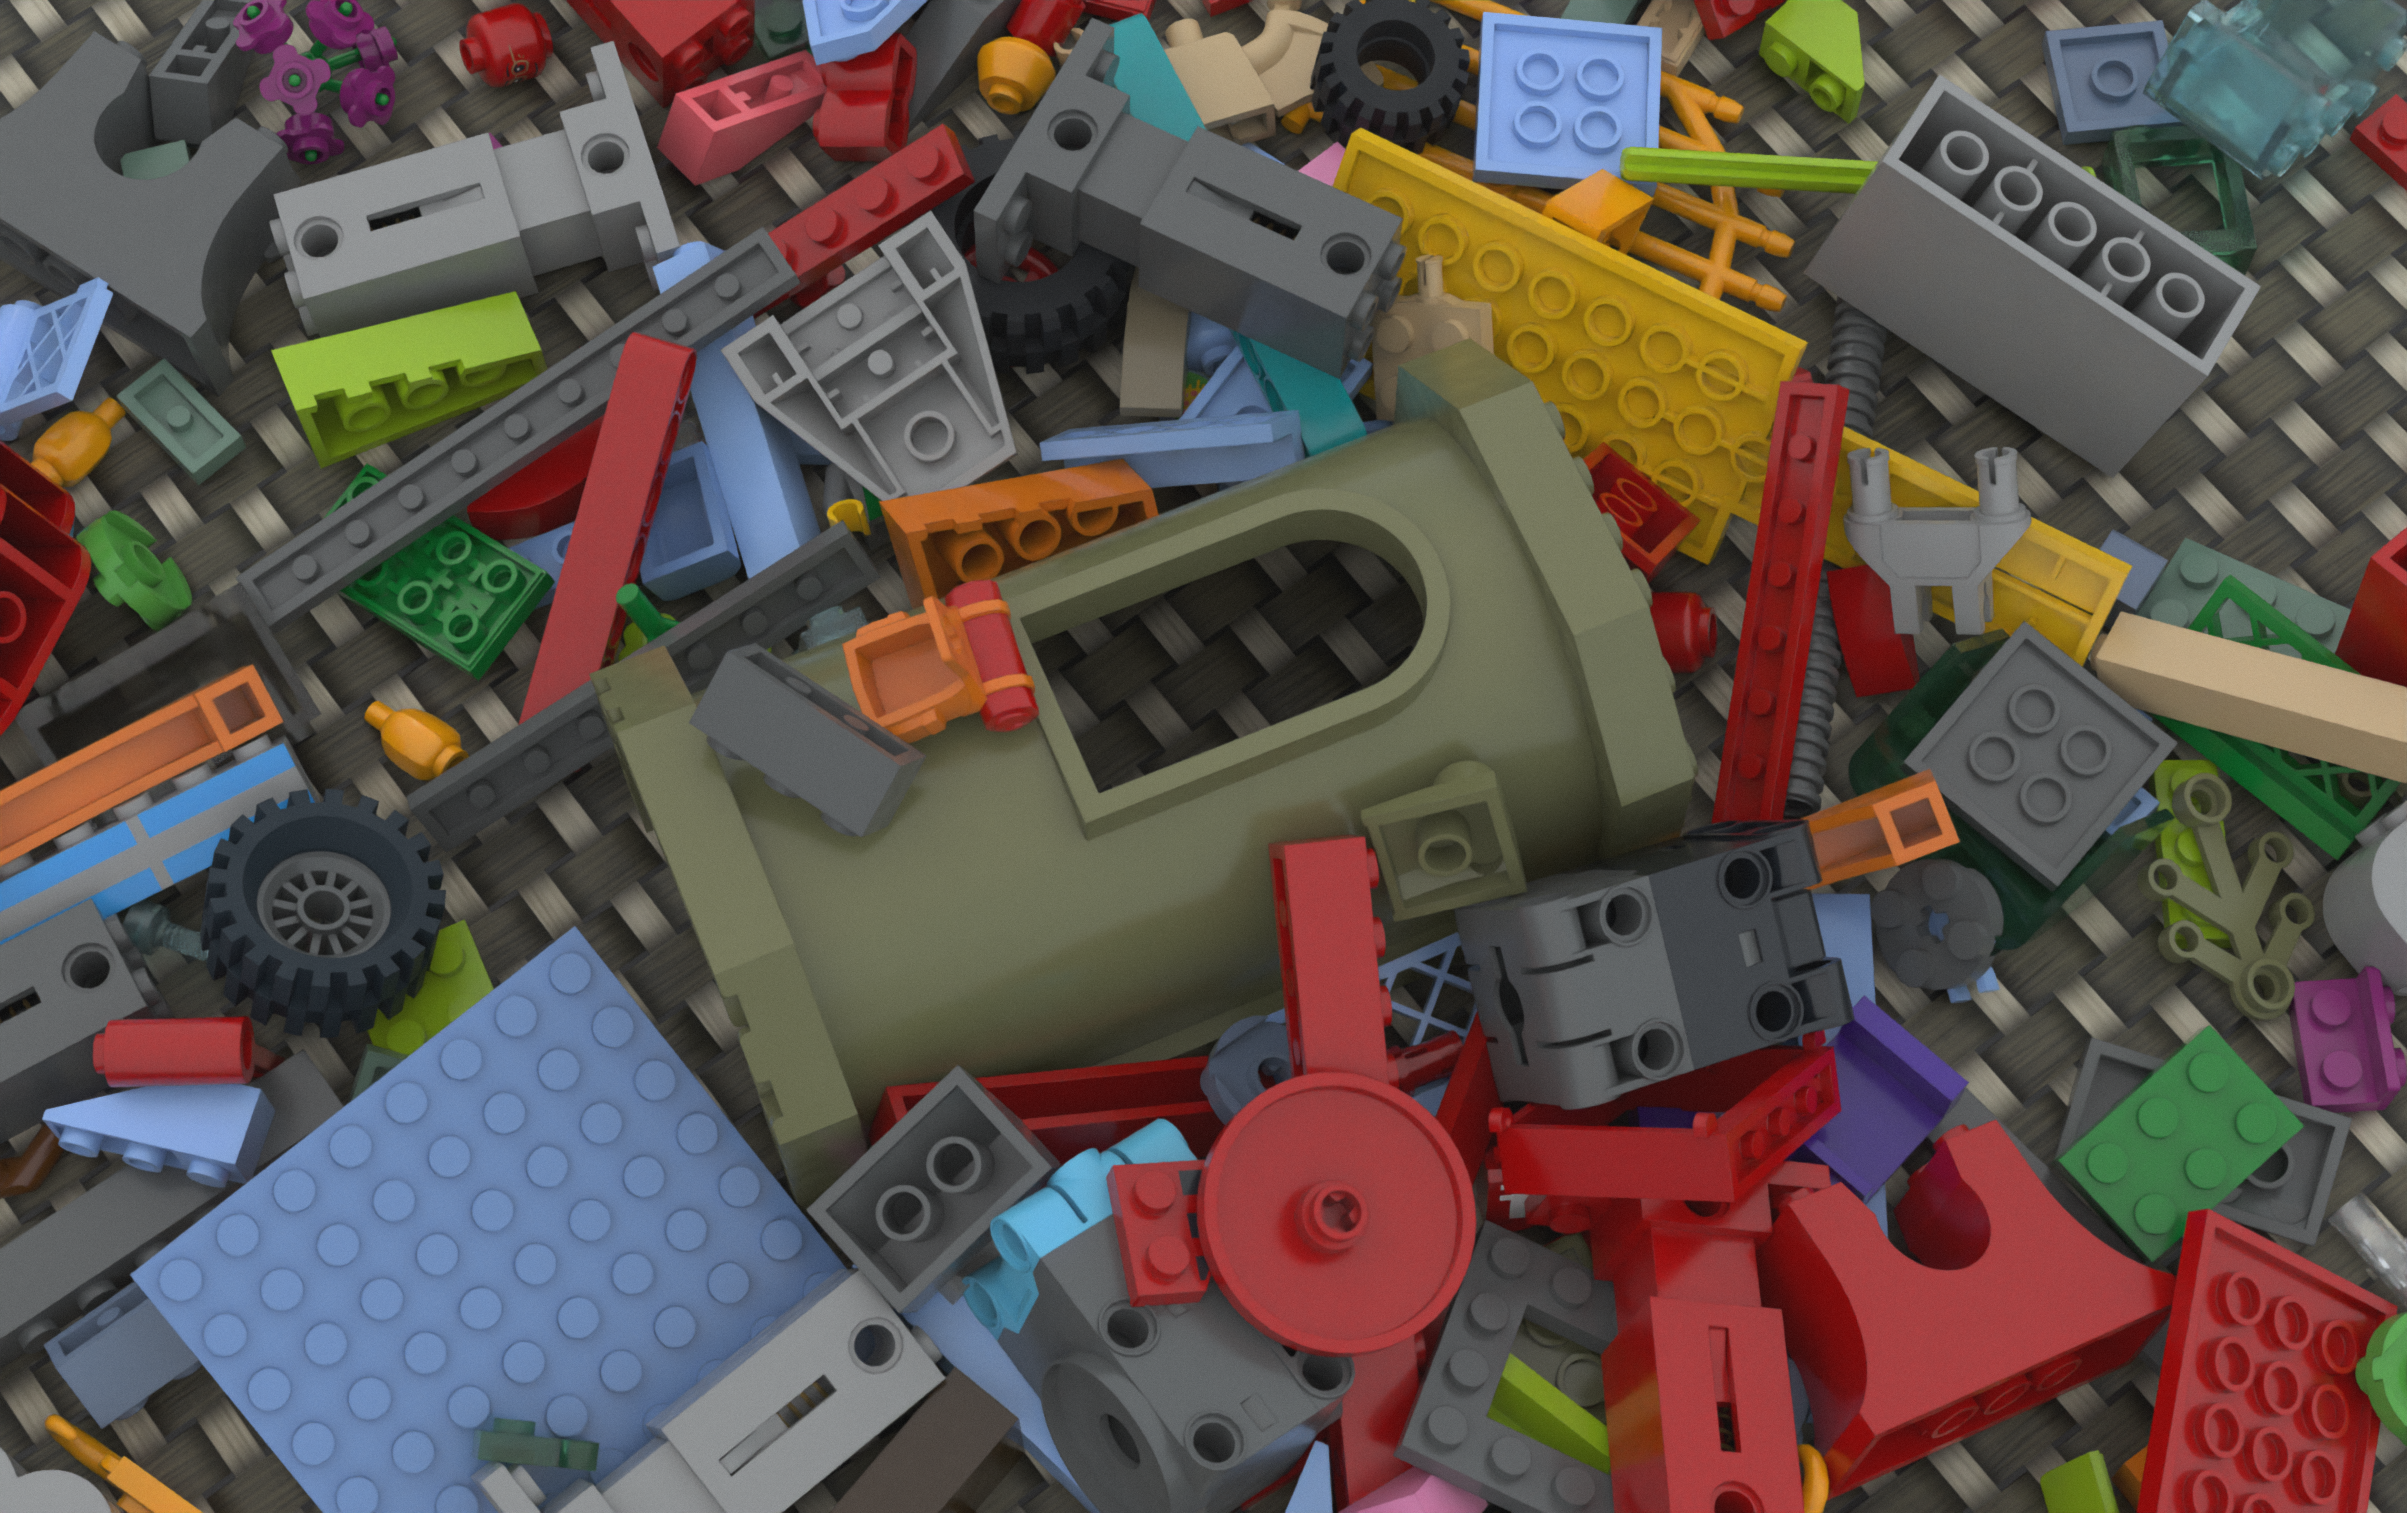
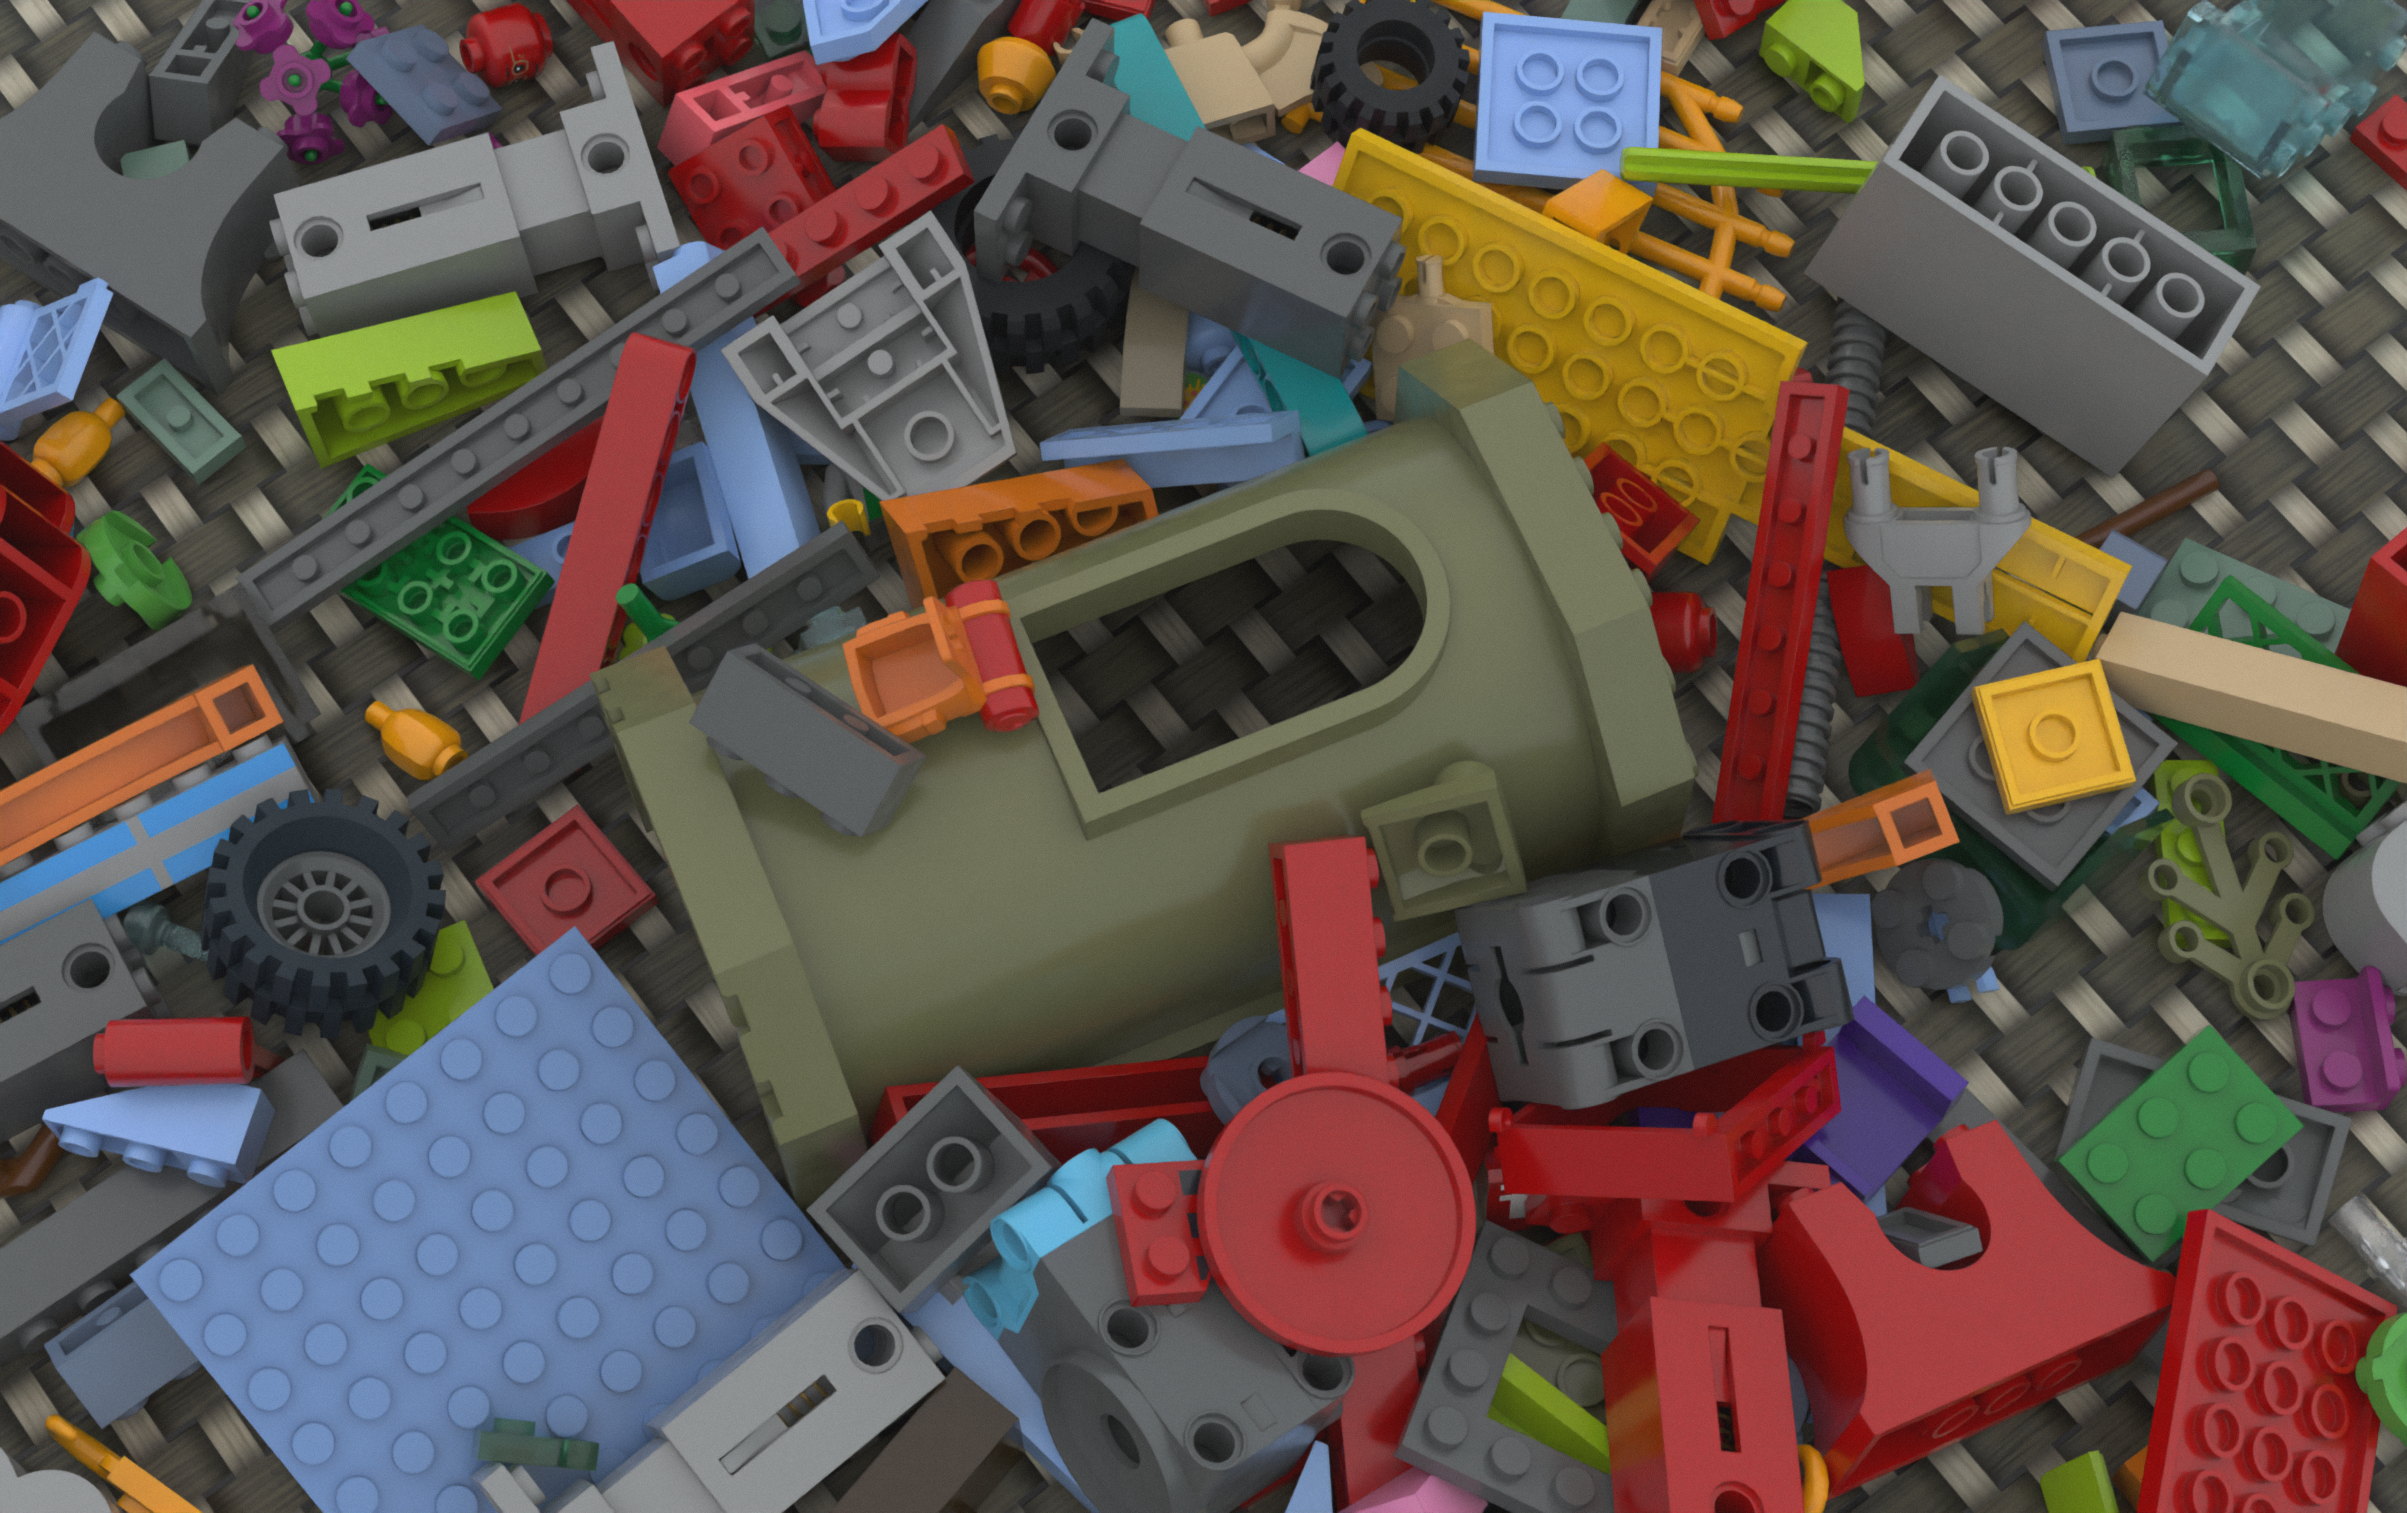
(425, 83): none -> sand blue plate
(564, 881): none -> red plate
(752, 179): none -> red bracket
(1929, 1237): none -> dark grey tile
(2053, 736): none -> yellow tile
(2153, 508): none -> reddish brown bar

